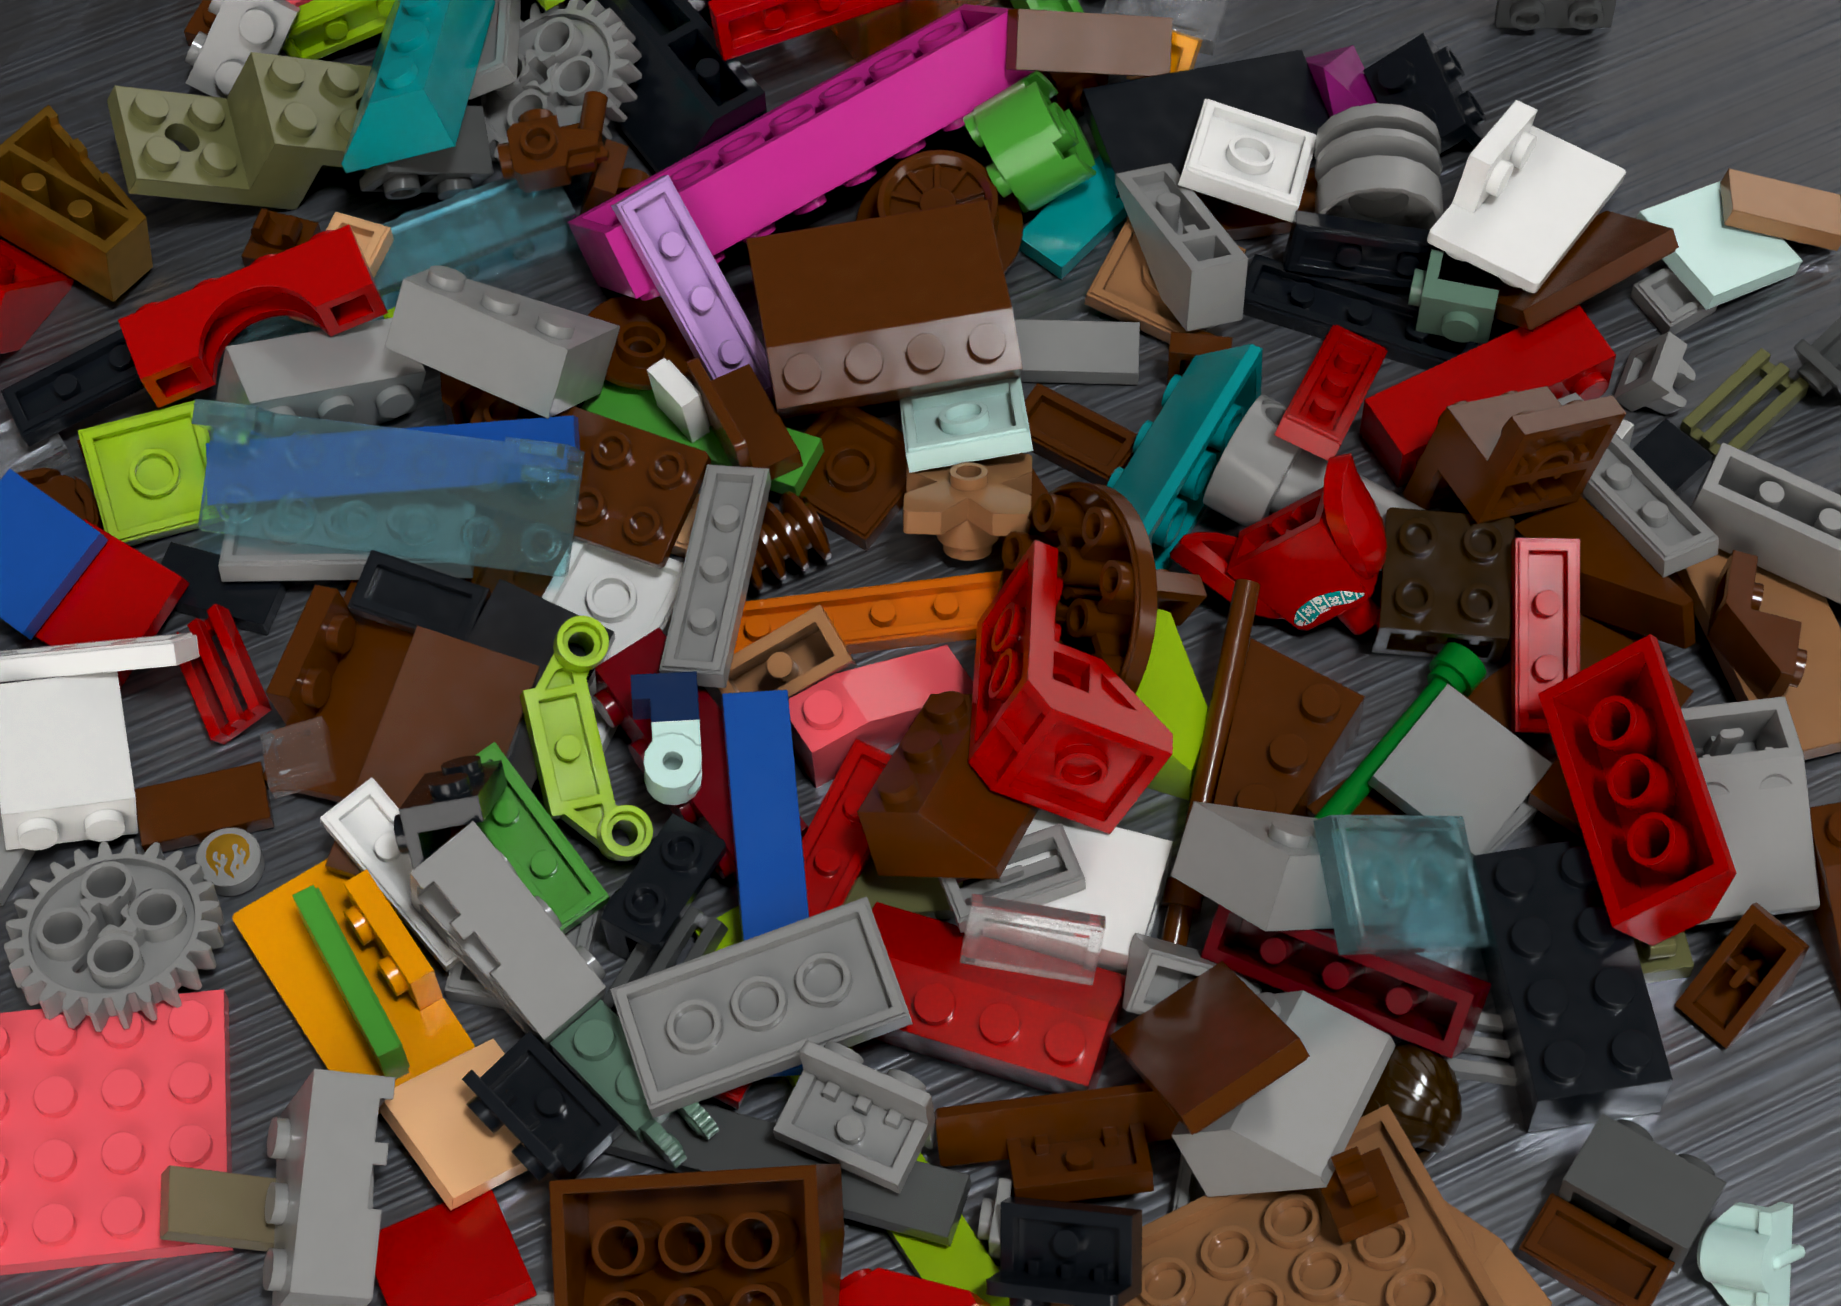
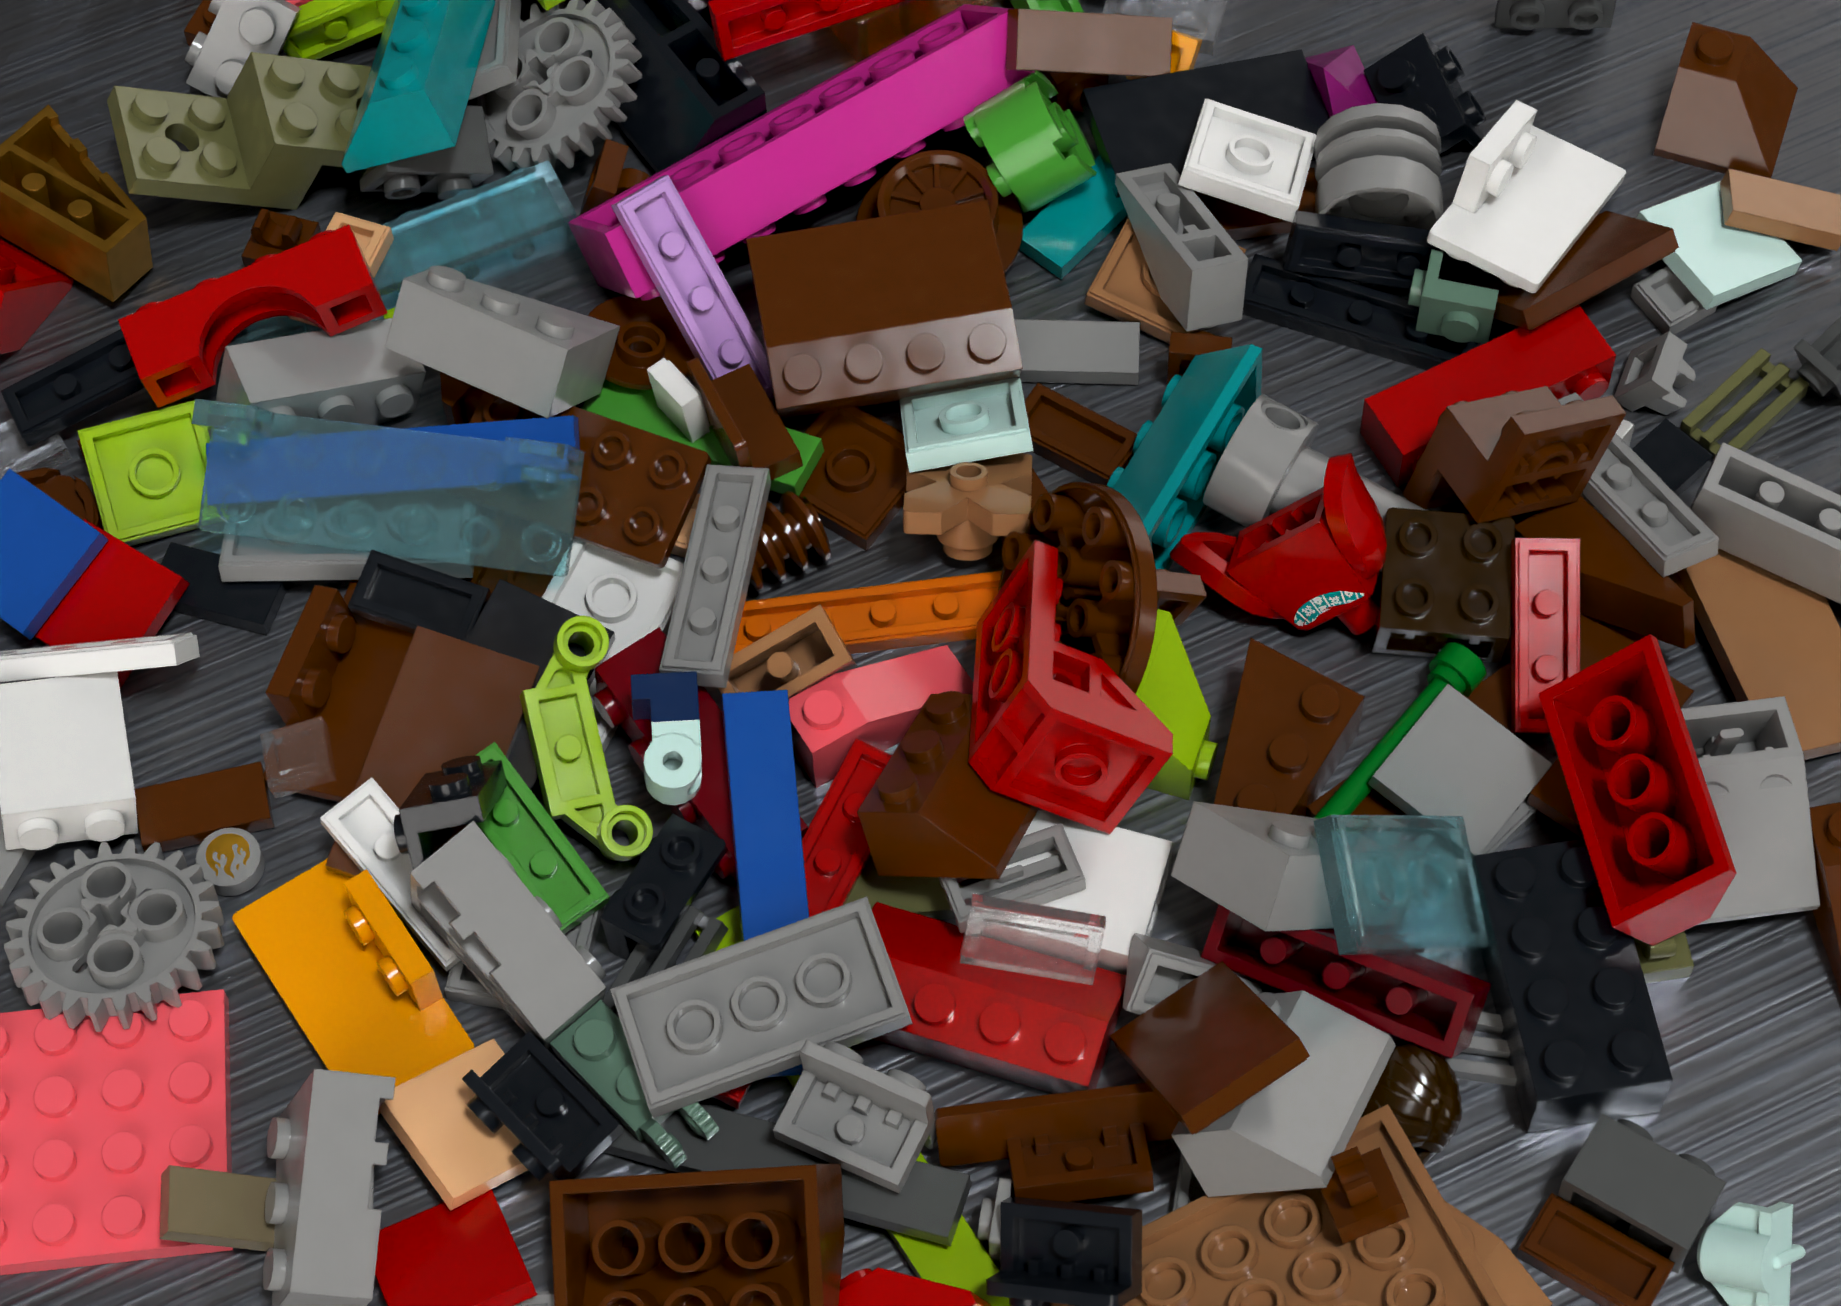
(202, 689): red tile -> none
(351, 982): bright green tile -> none
(548, 155): reddish brown piece -> none
(1178, 897): reddish brown bar -> none
(1331, 392): red tile -> none
(1726, 105): none -> reddish brown slope
(1744, 976): reddish brown slope -> none
(1754, 642): reddish brown slope -> none

